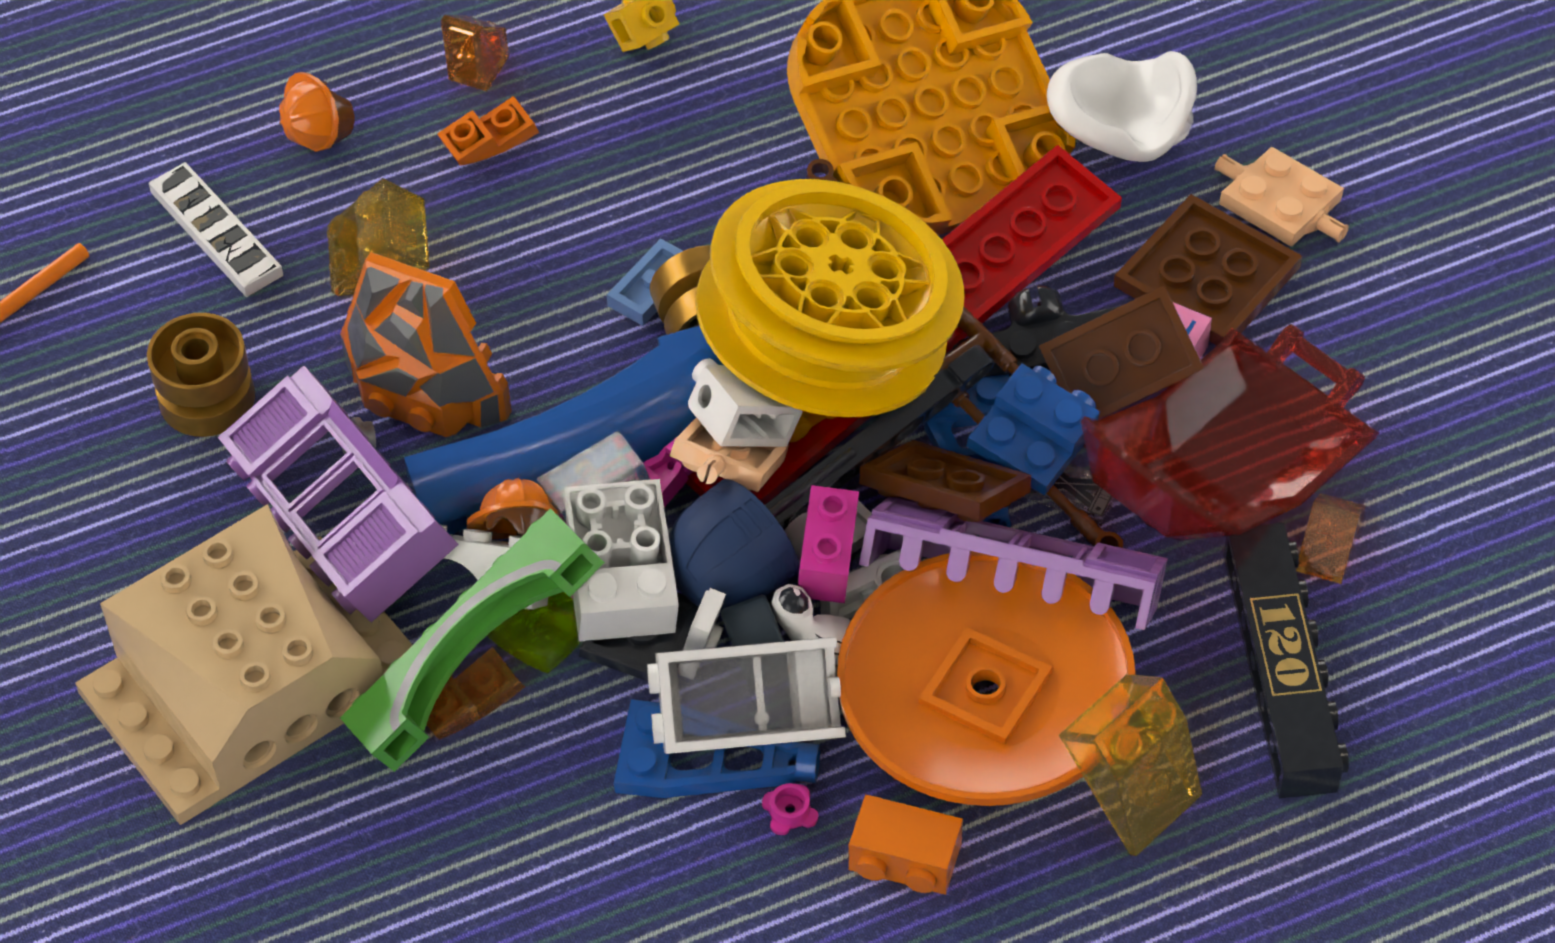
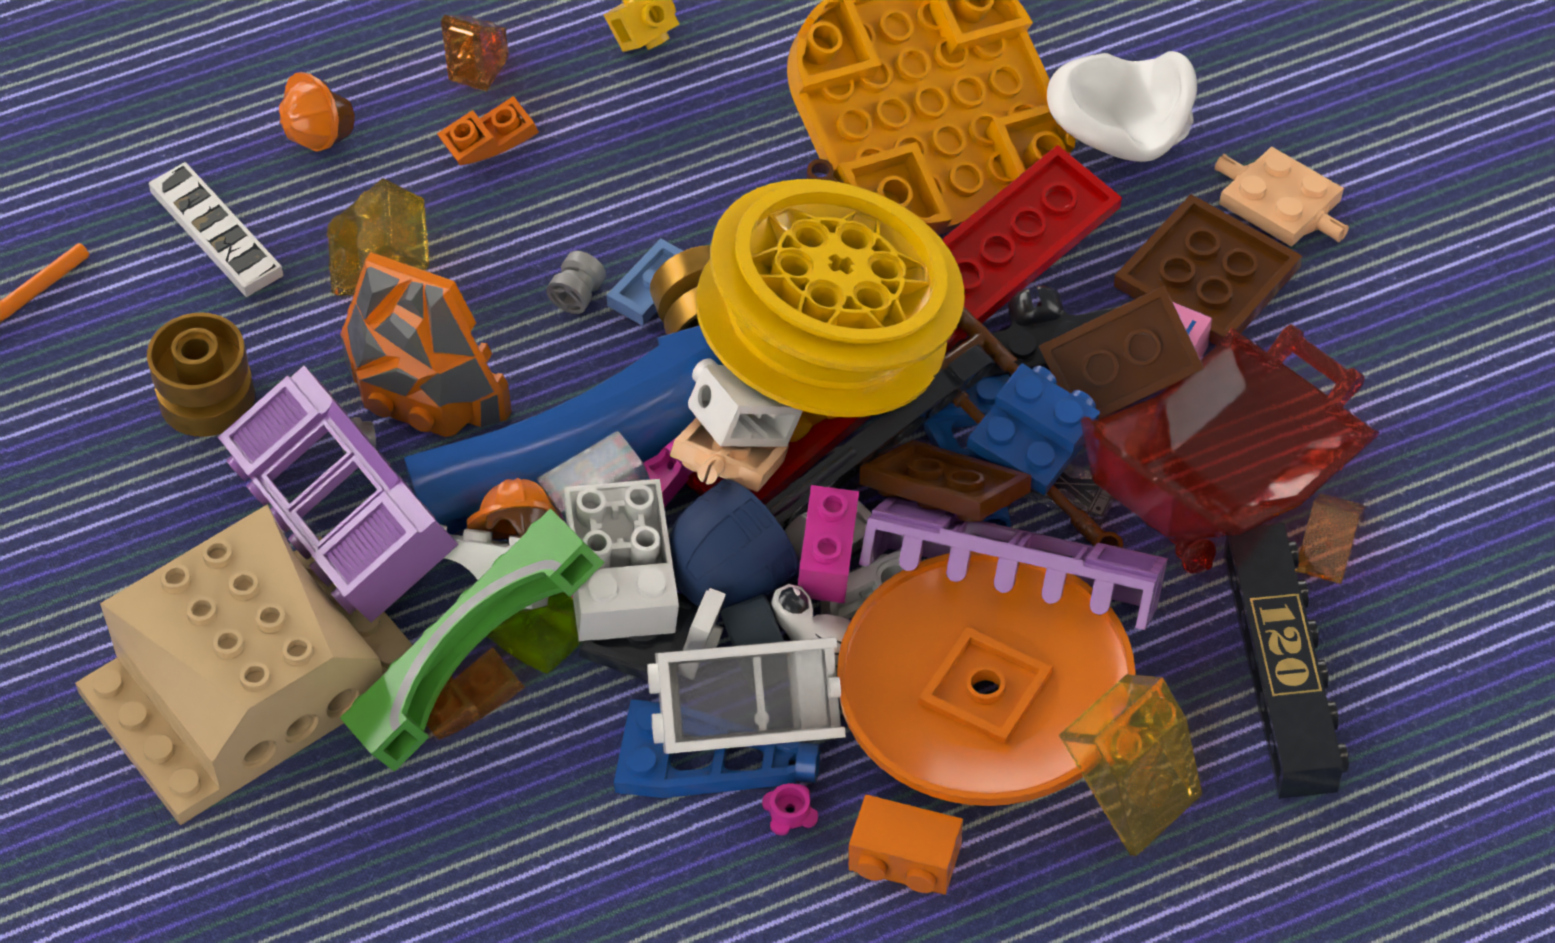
(573, 286): none -> light grey wheel
(1195, 554): none -> clear red hair

